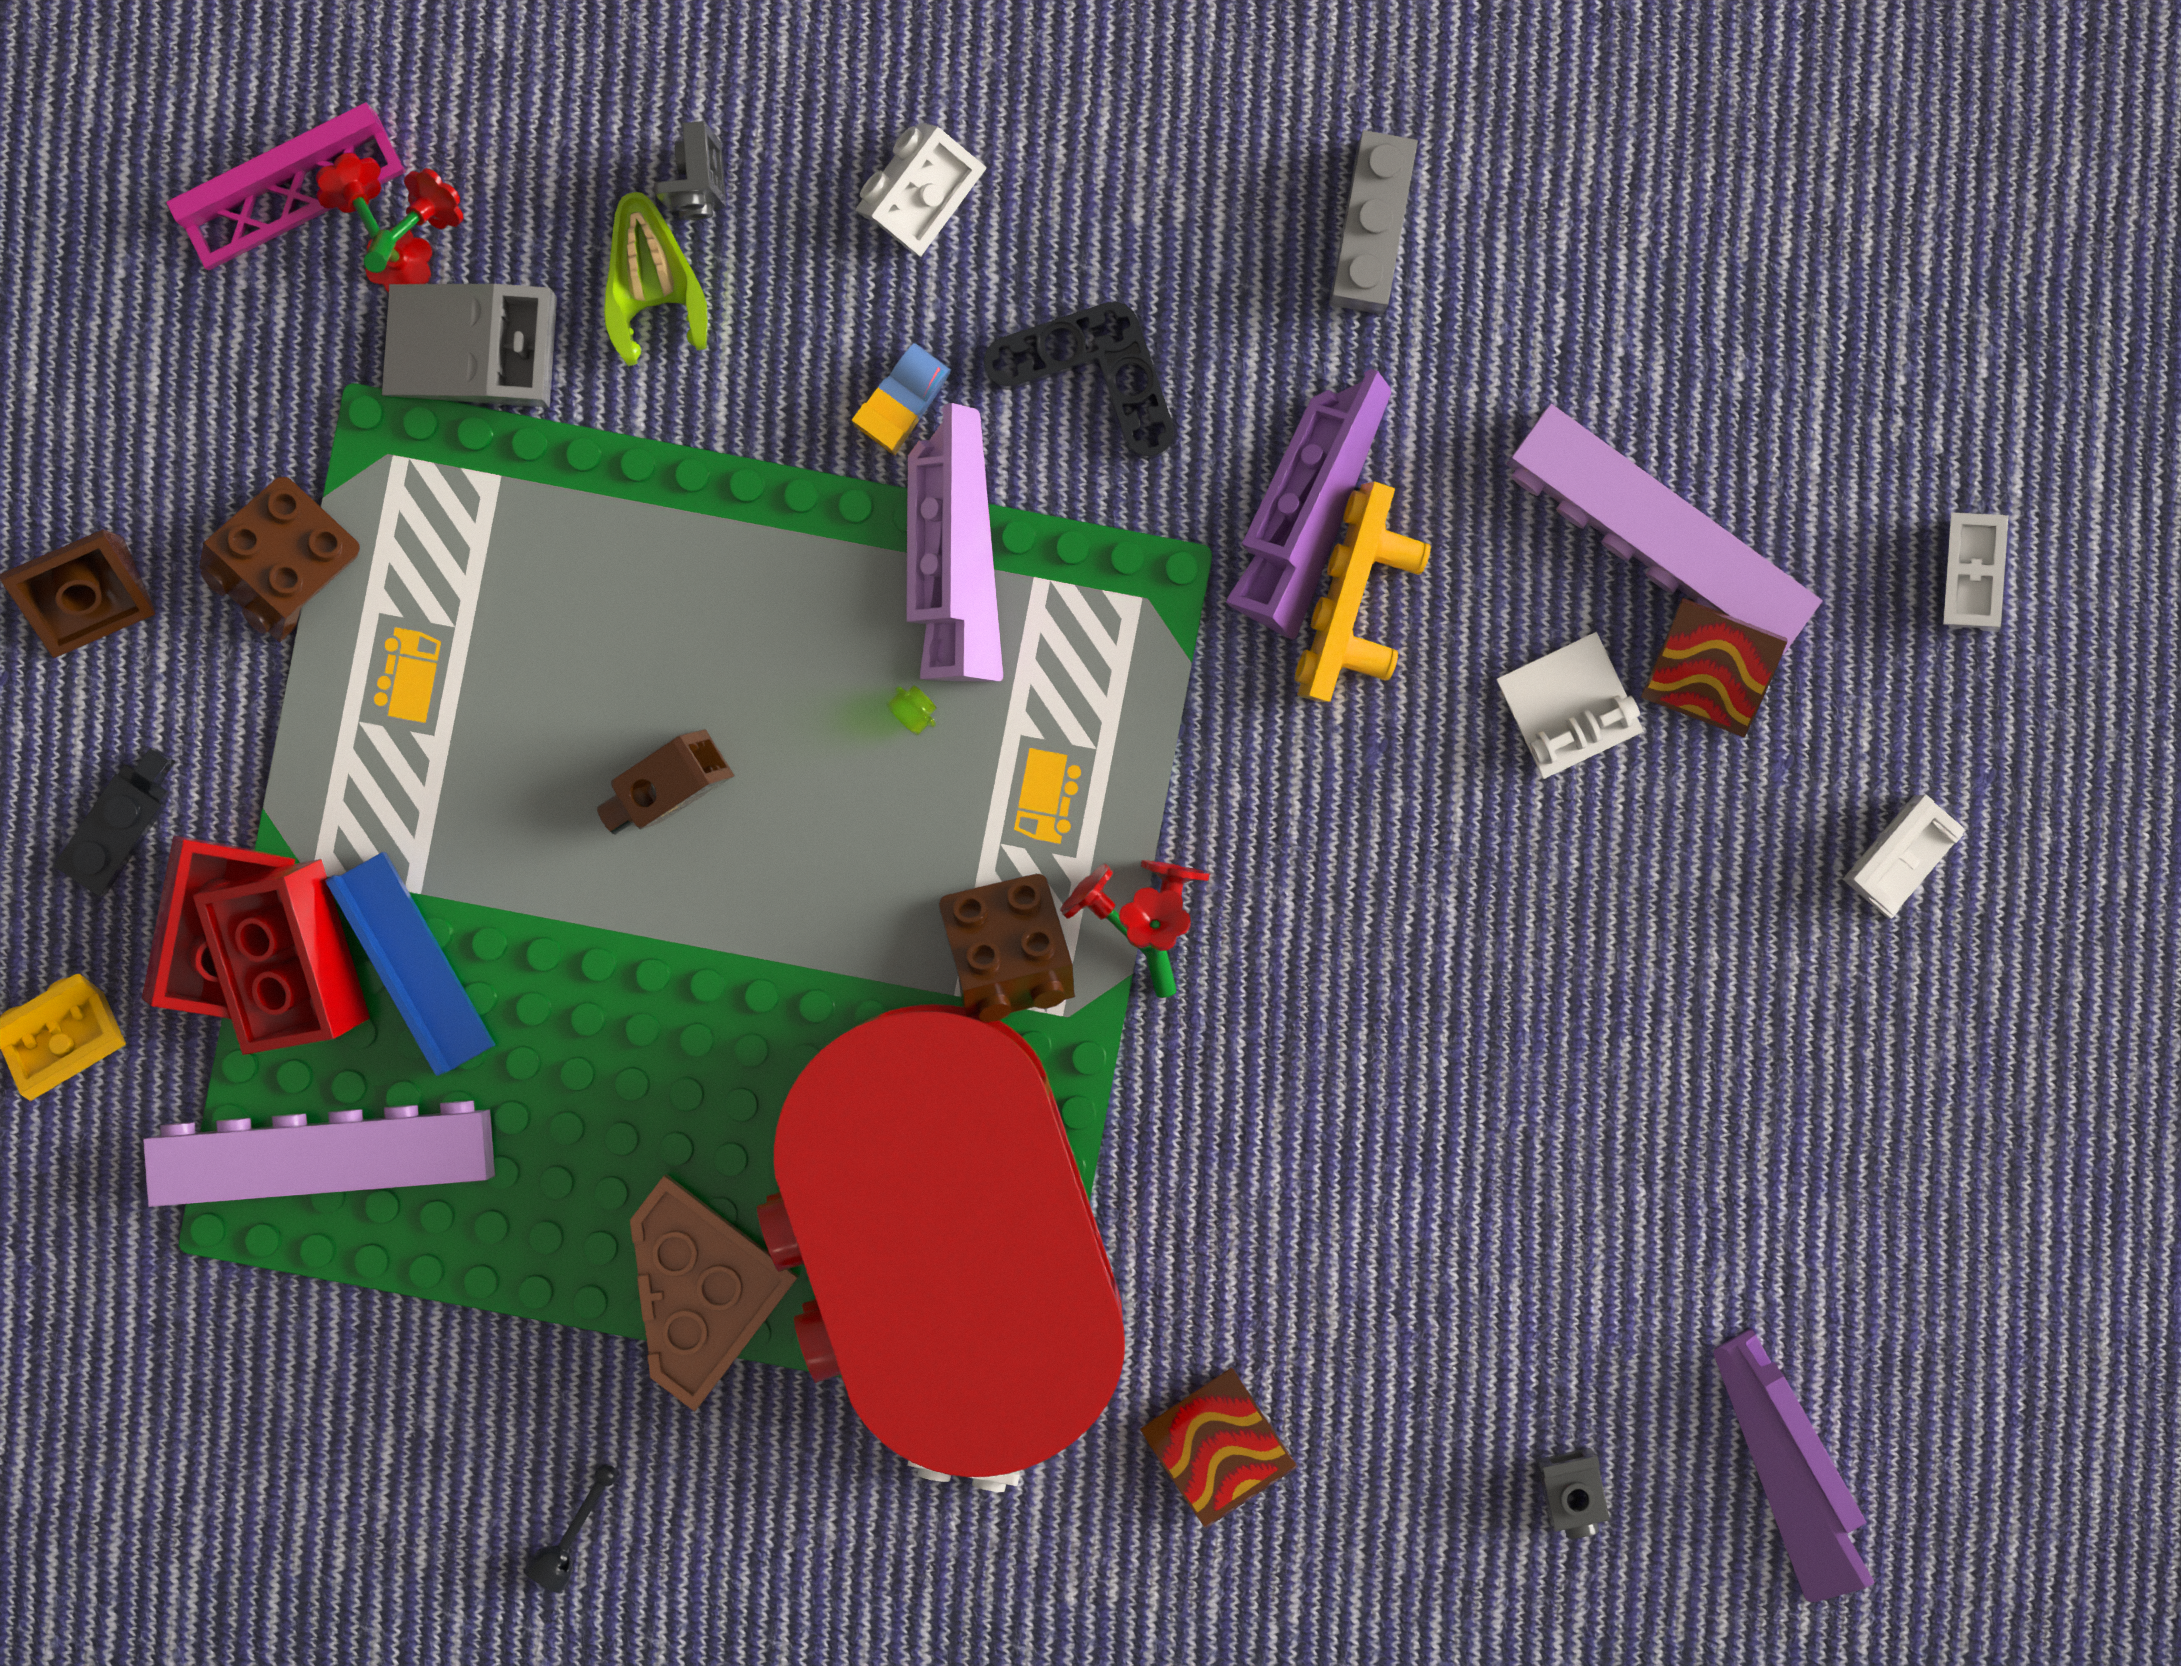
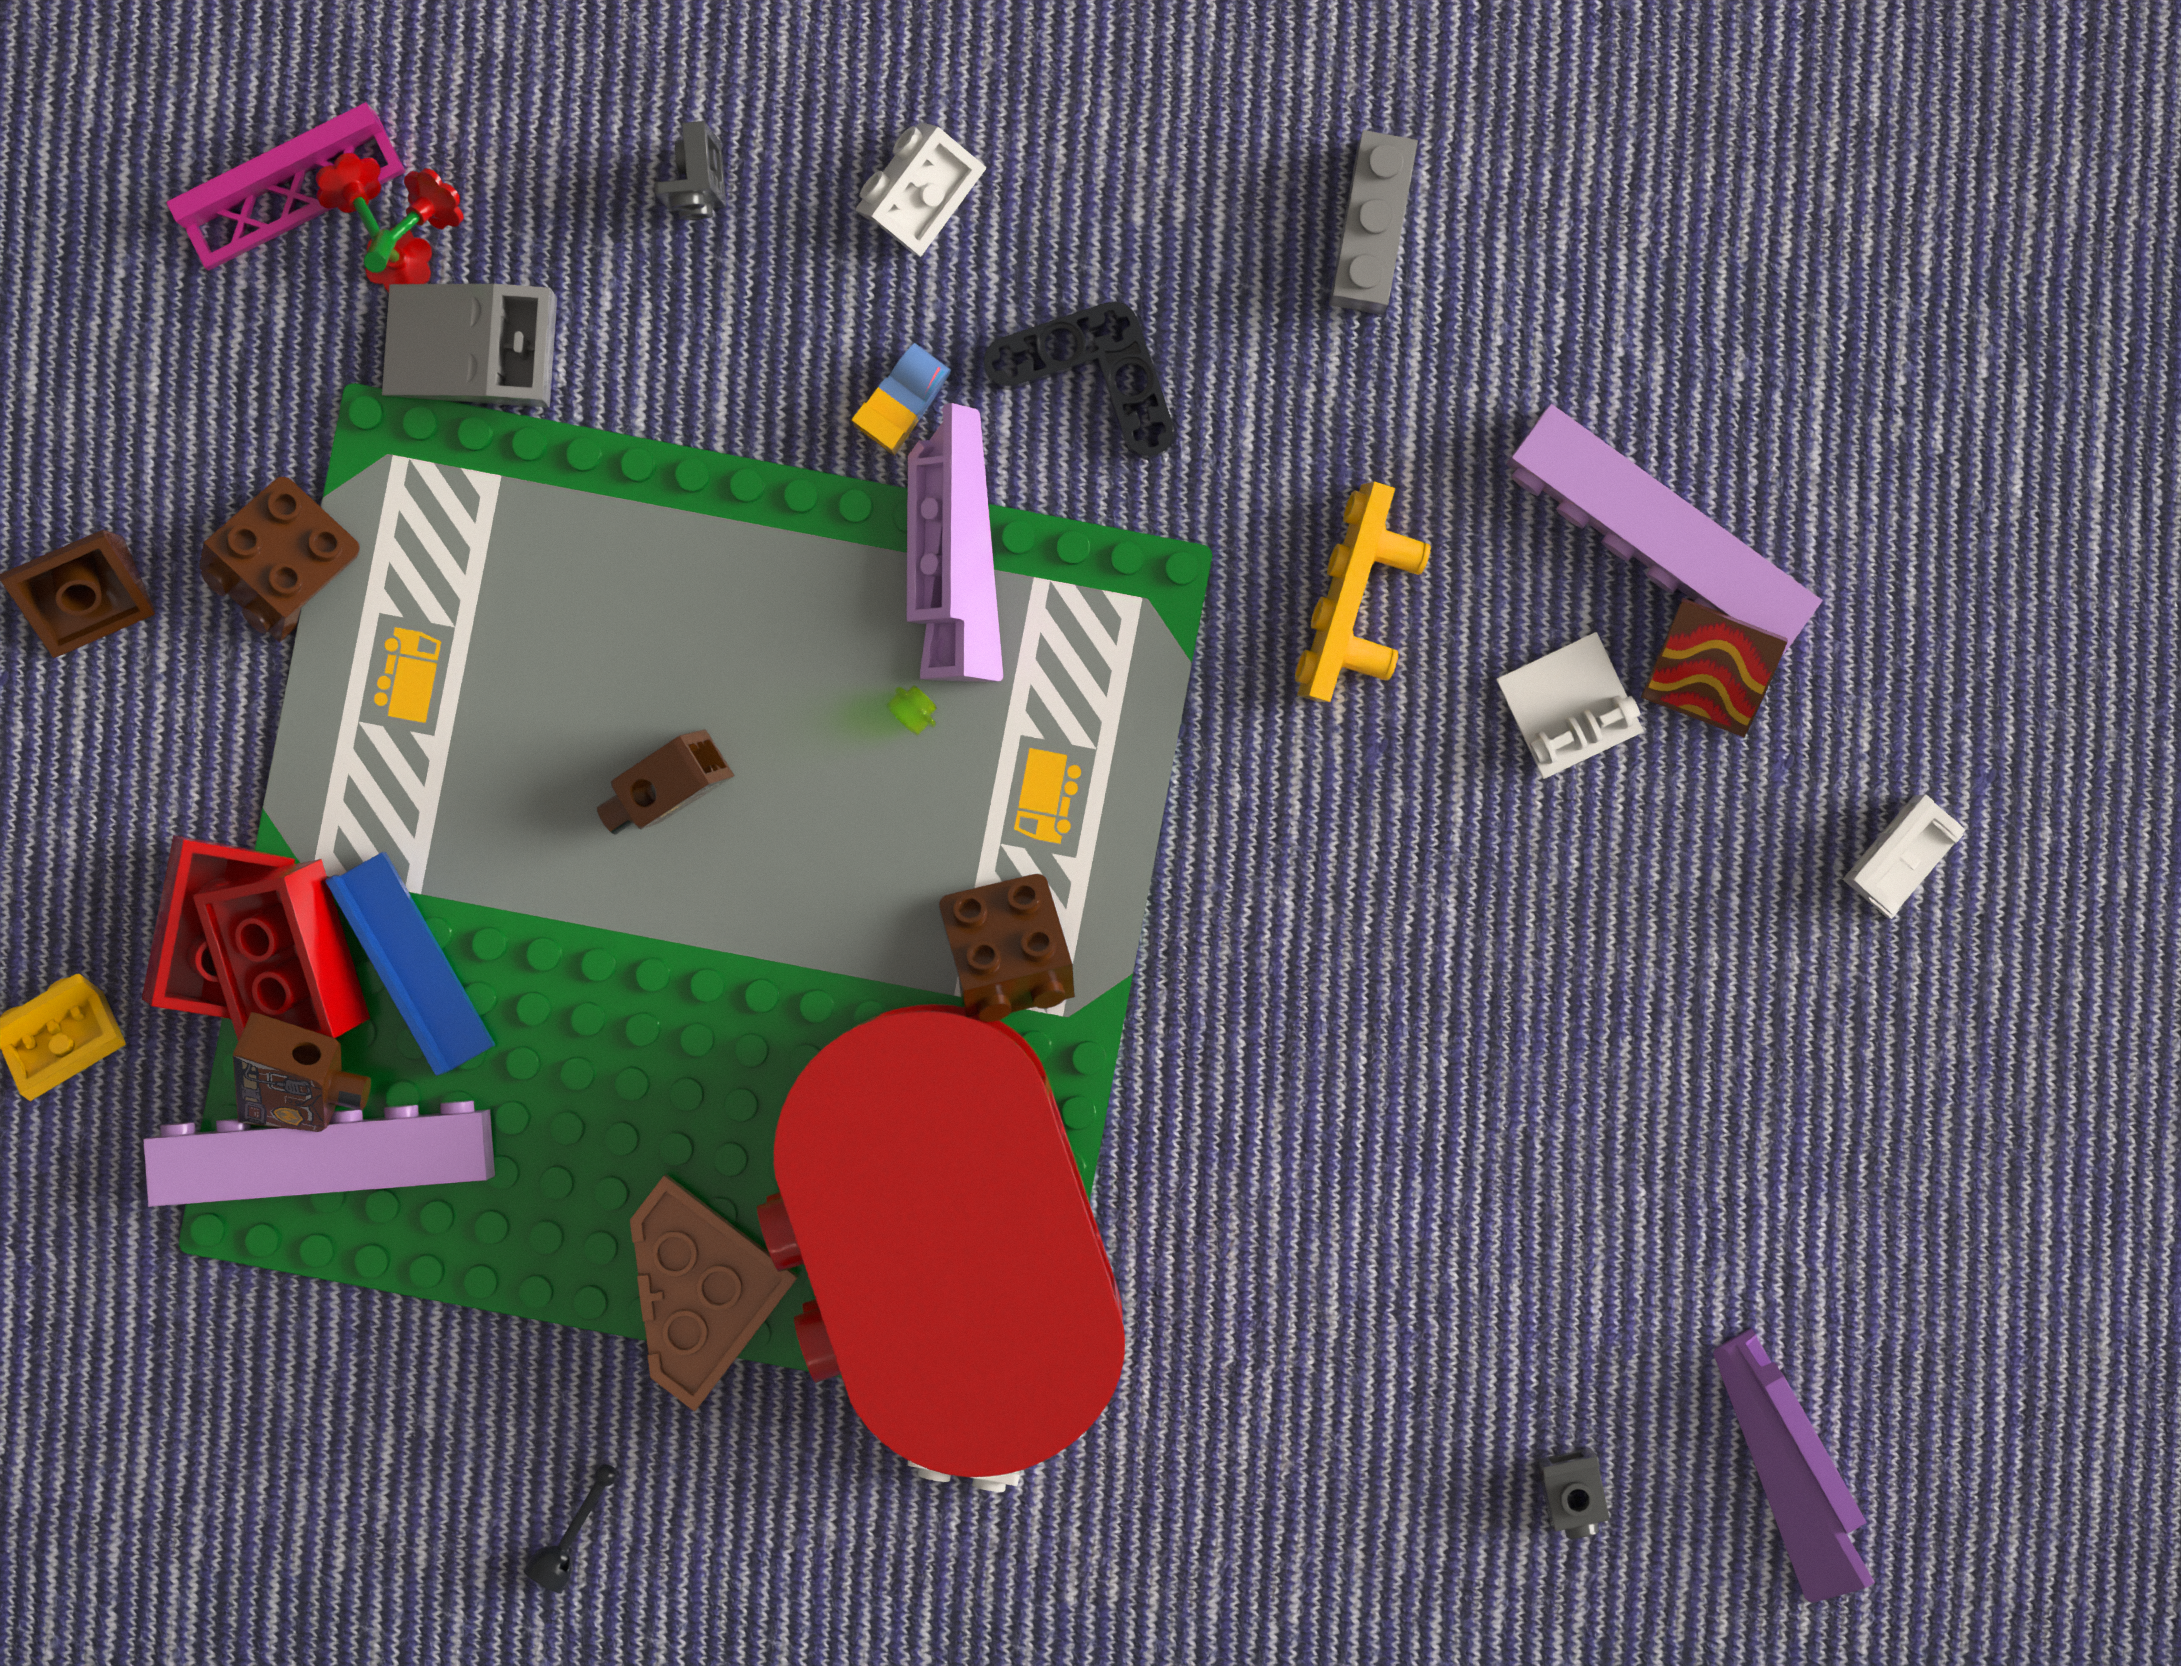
(117, 824): black hinge -> none
(292, 1076): none -> reddish brown torso
(647, 272): lime animal -> none
(1148, 921): red plant -> none
(1218, 1448): slope -> none
(1307, 504): medium lavender wedge -> none
(1976, 571): white hinge -> none

